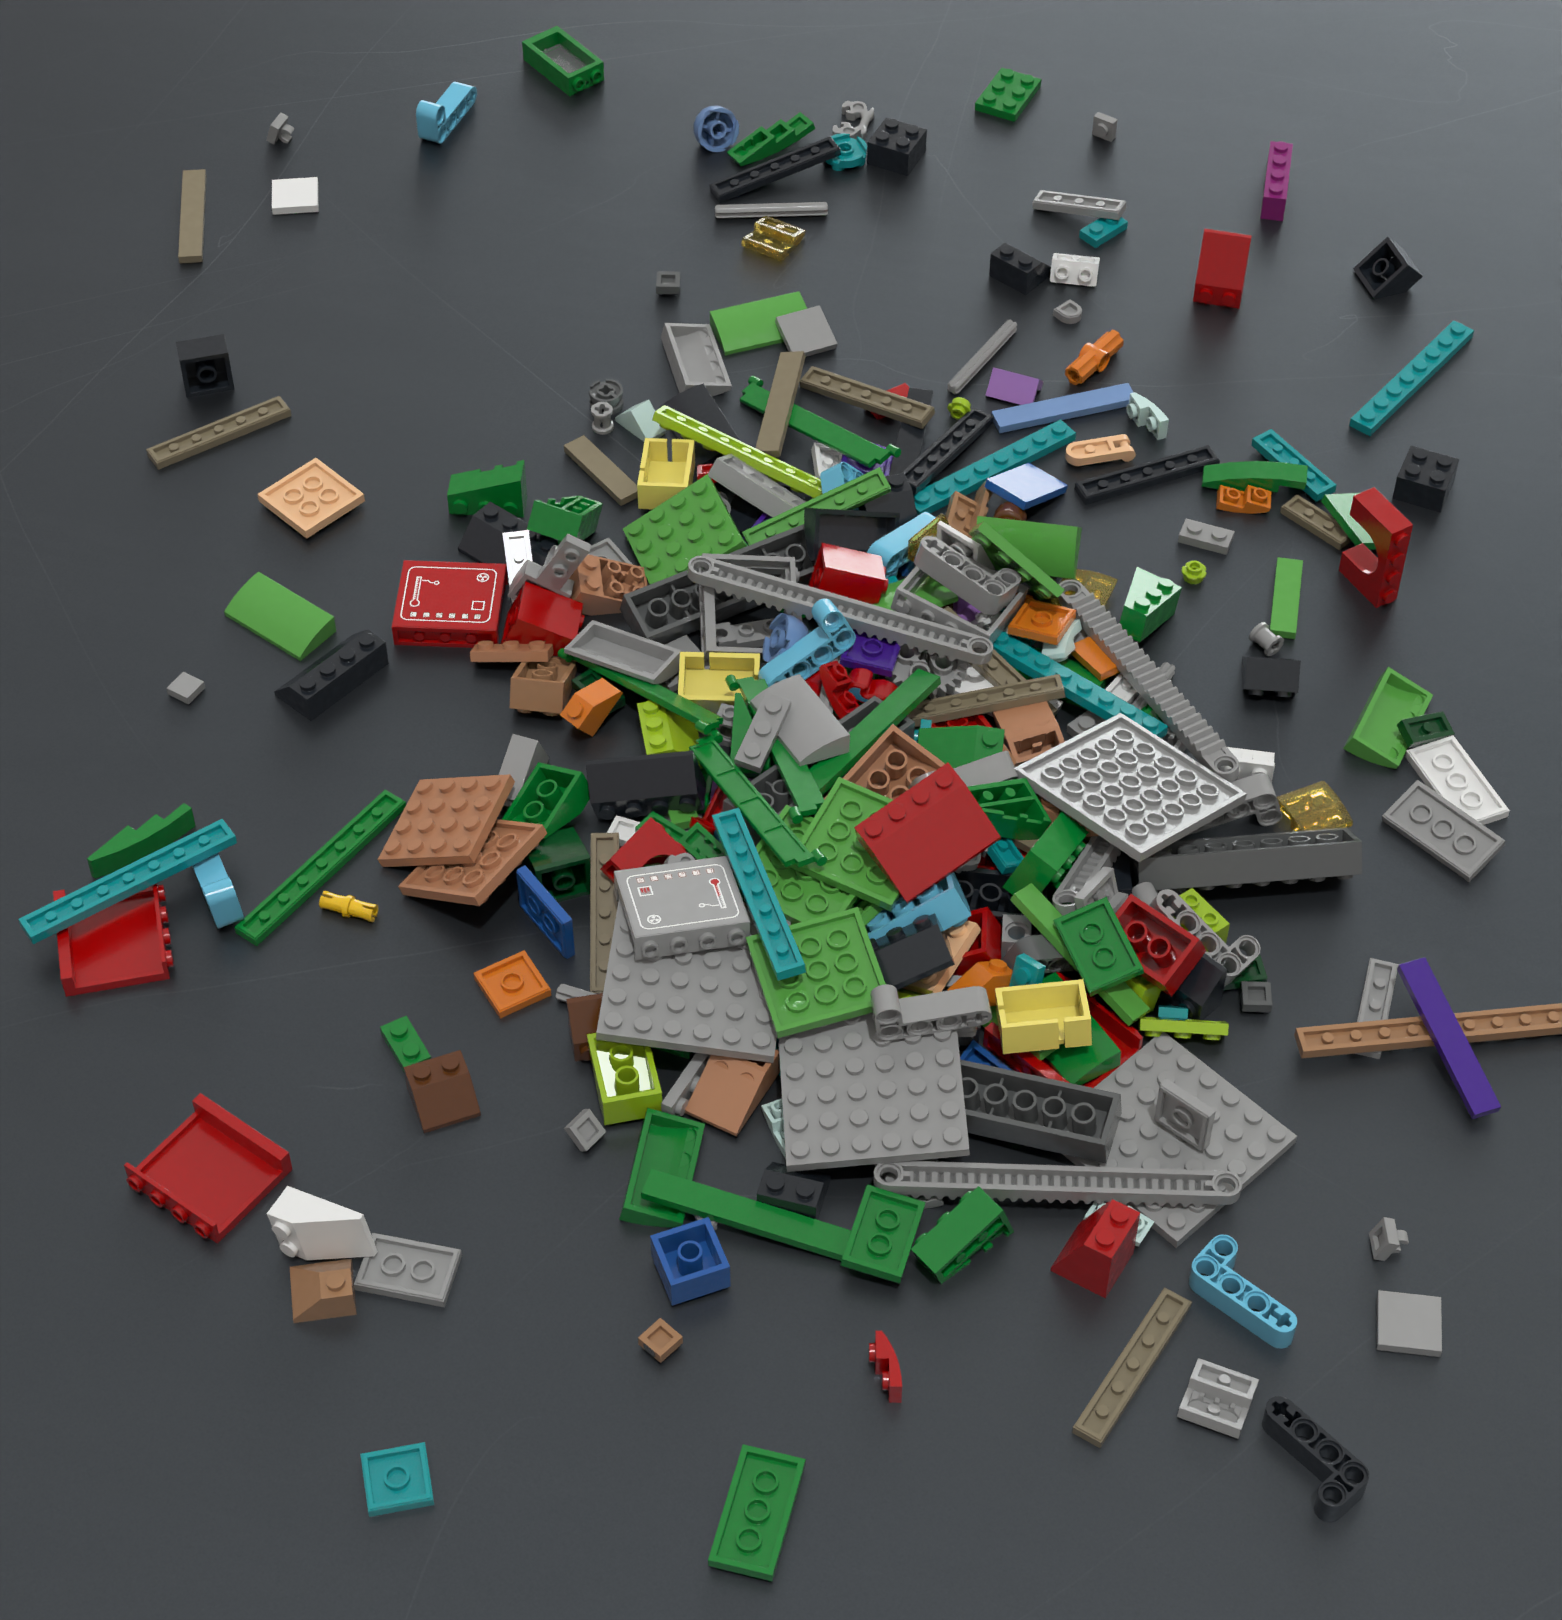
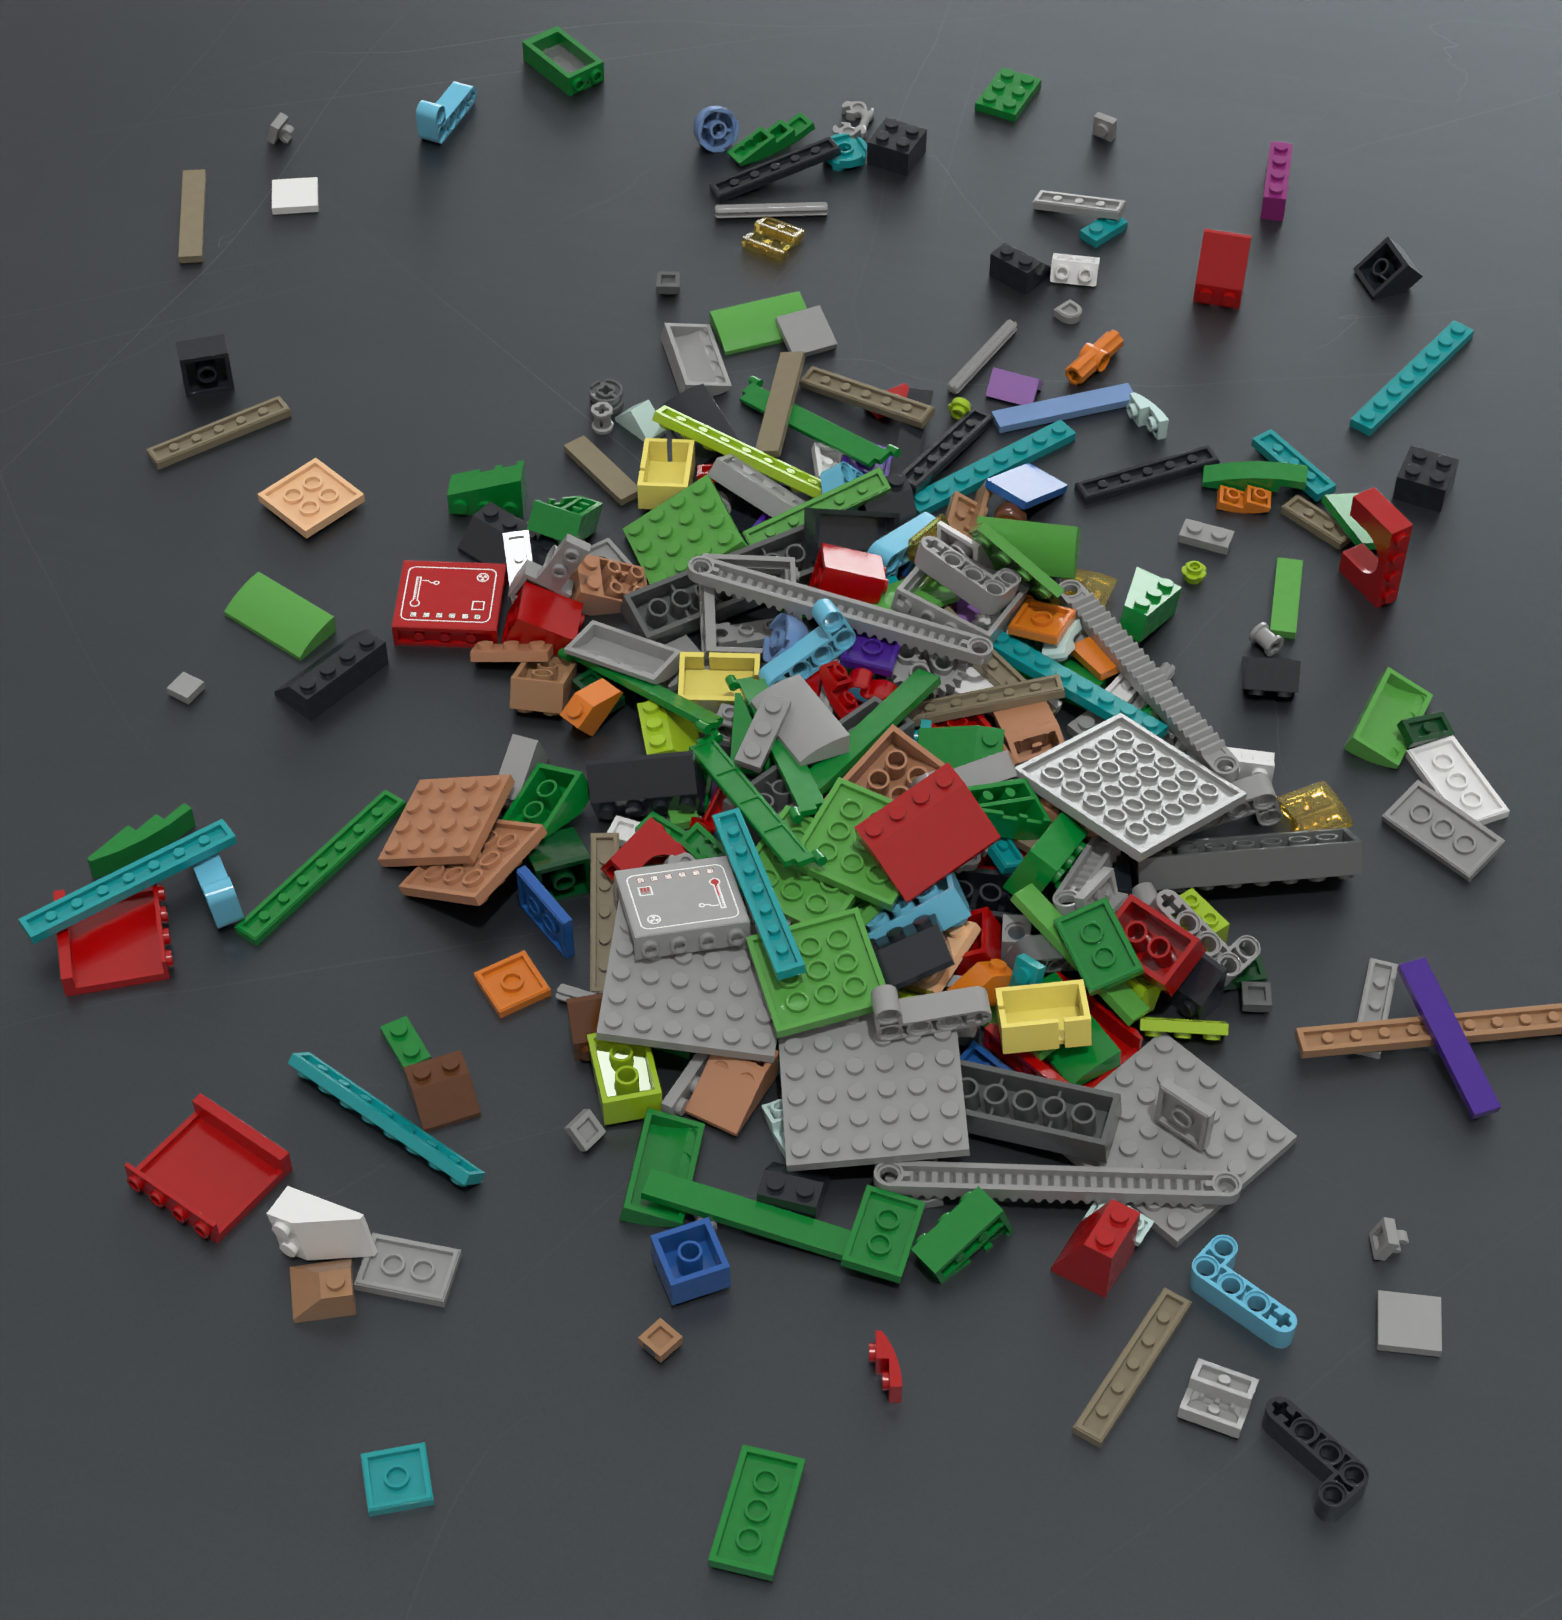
(348, 906): yellow pin -> none
(379, 1114): none -> teal plate
(1100, 450): light nougat plate -> none
(1172, 1012): teal tile -> none

